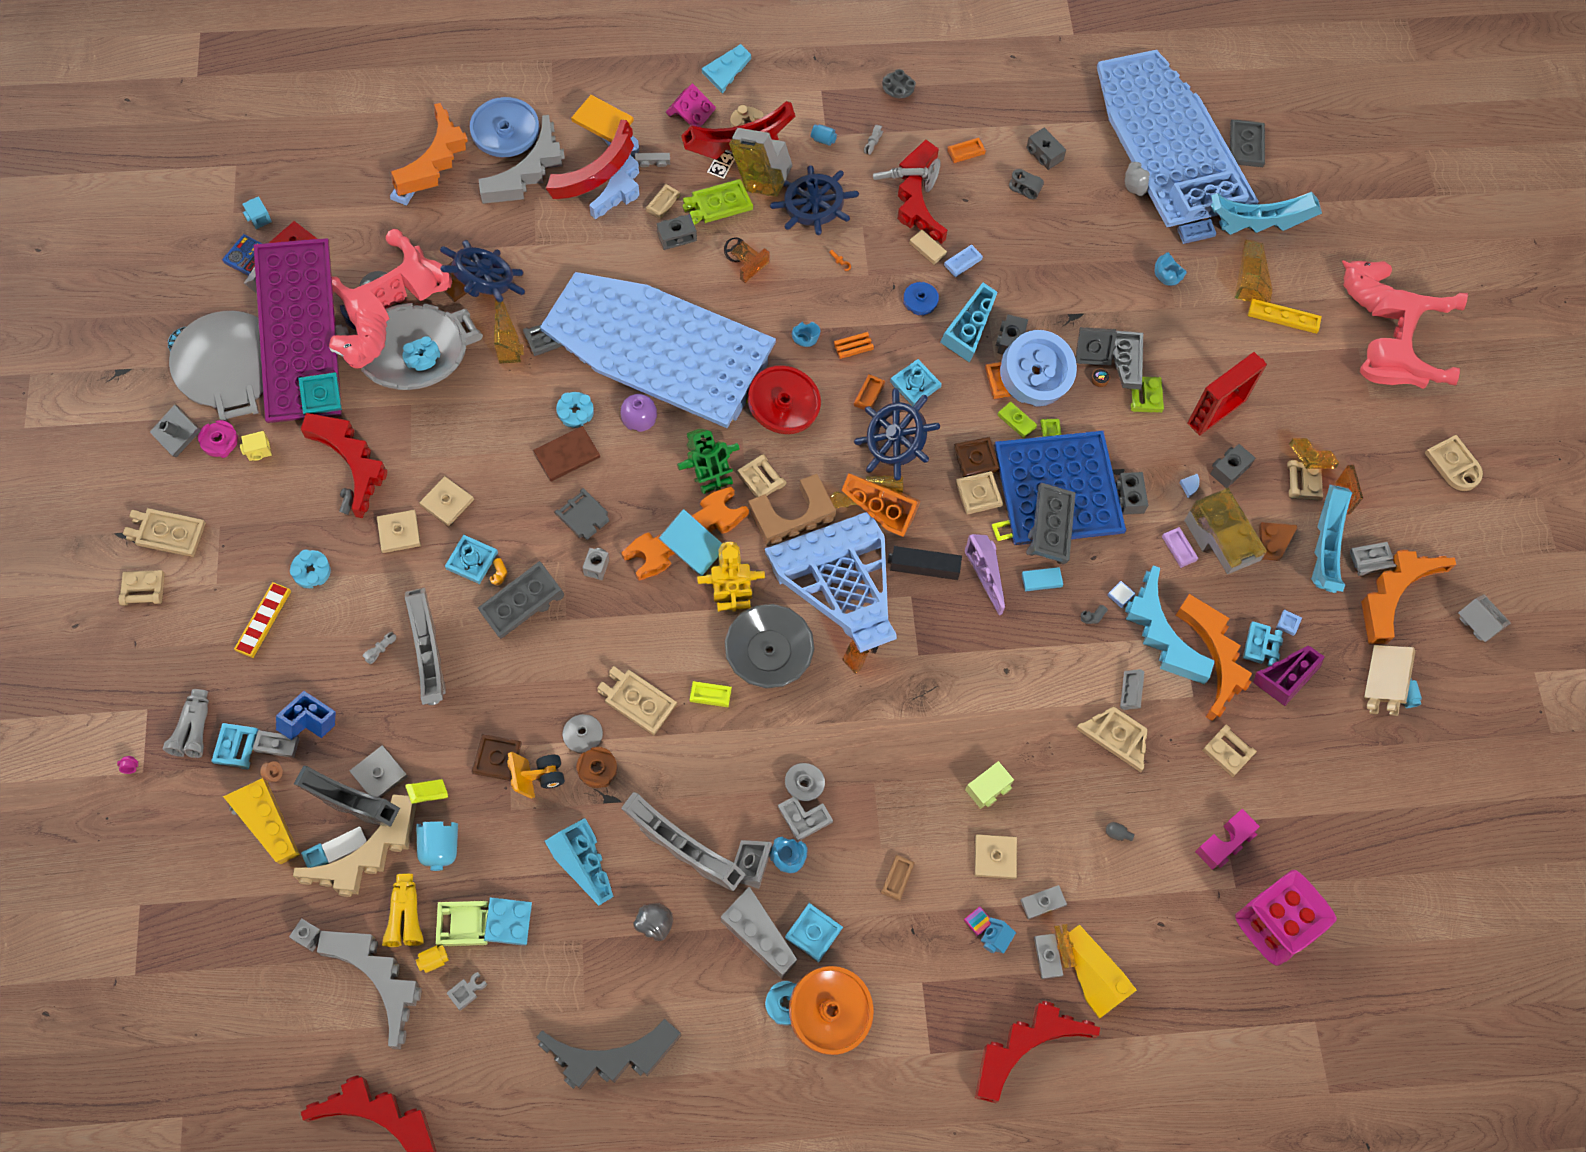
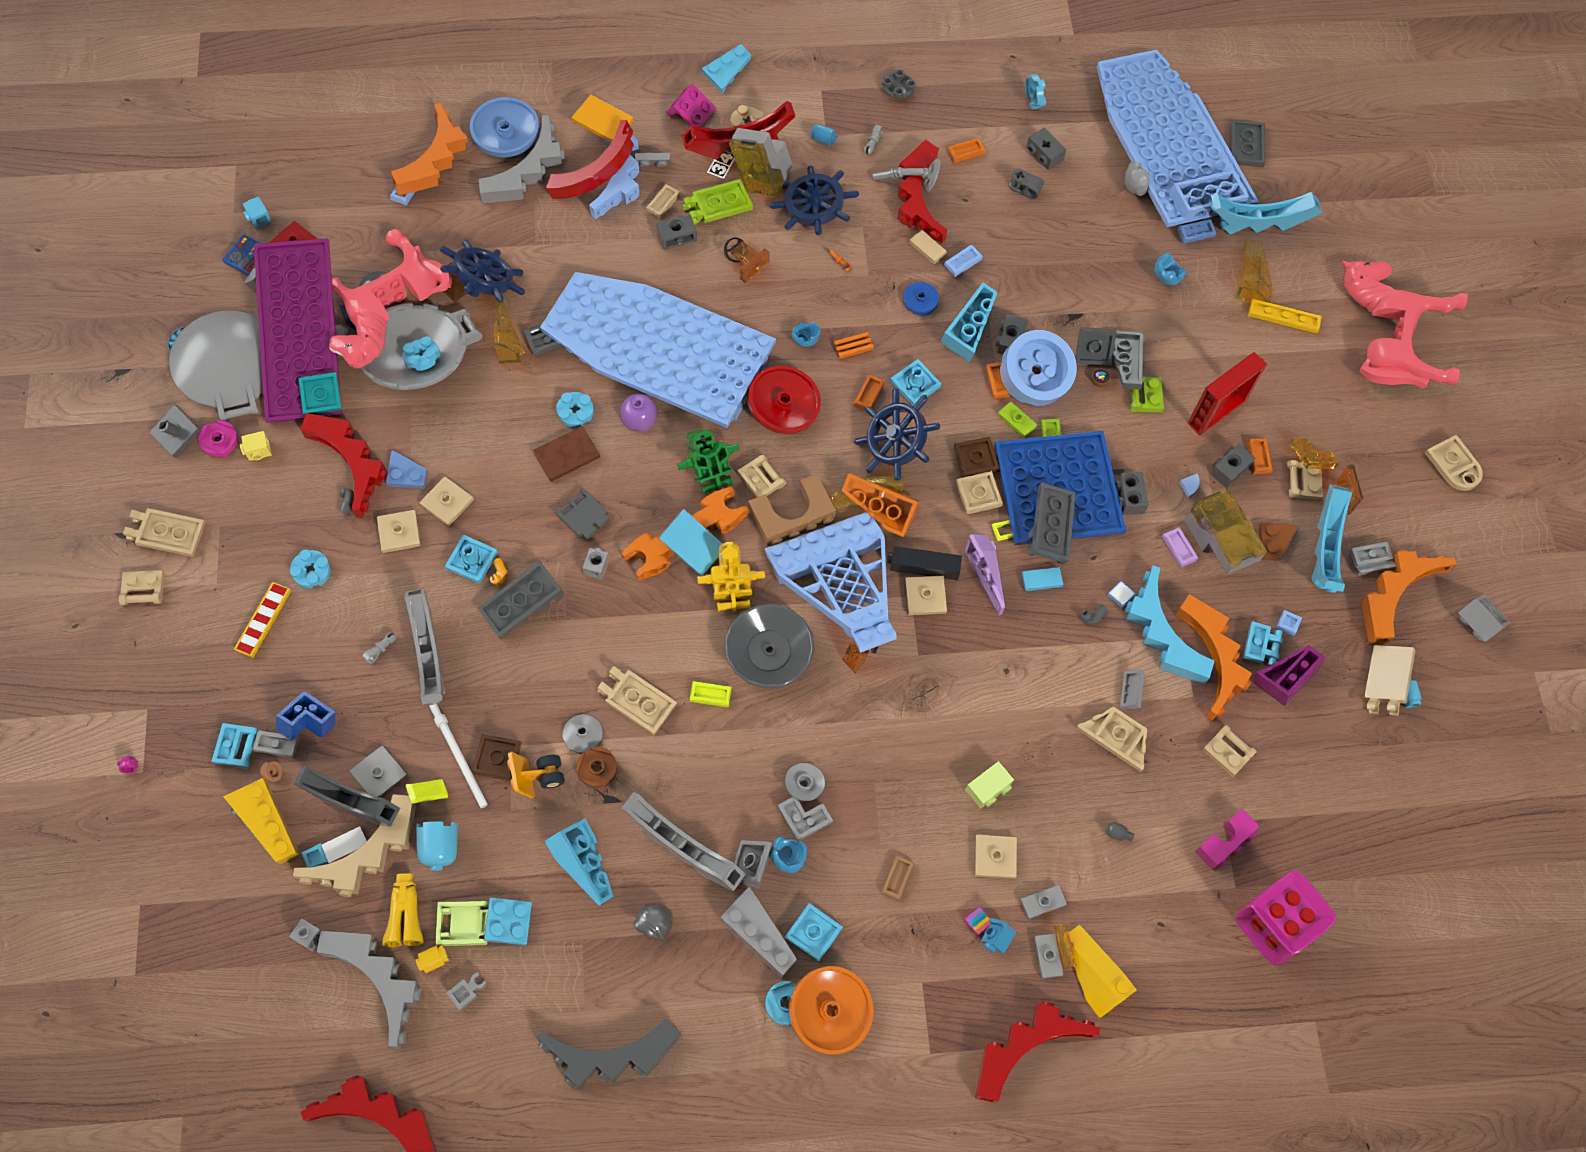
(193, 717): light grey piece -> none
(405, 473): none -> medium blue wing
(441, 721): none -> white bar
(925, 595): none -> tan plate
(1034, 89): none -> medium azure plate
(1259, 449): none -> orange tile

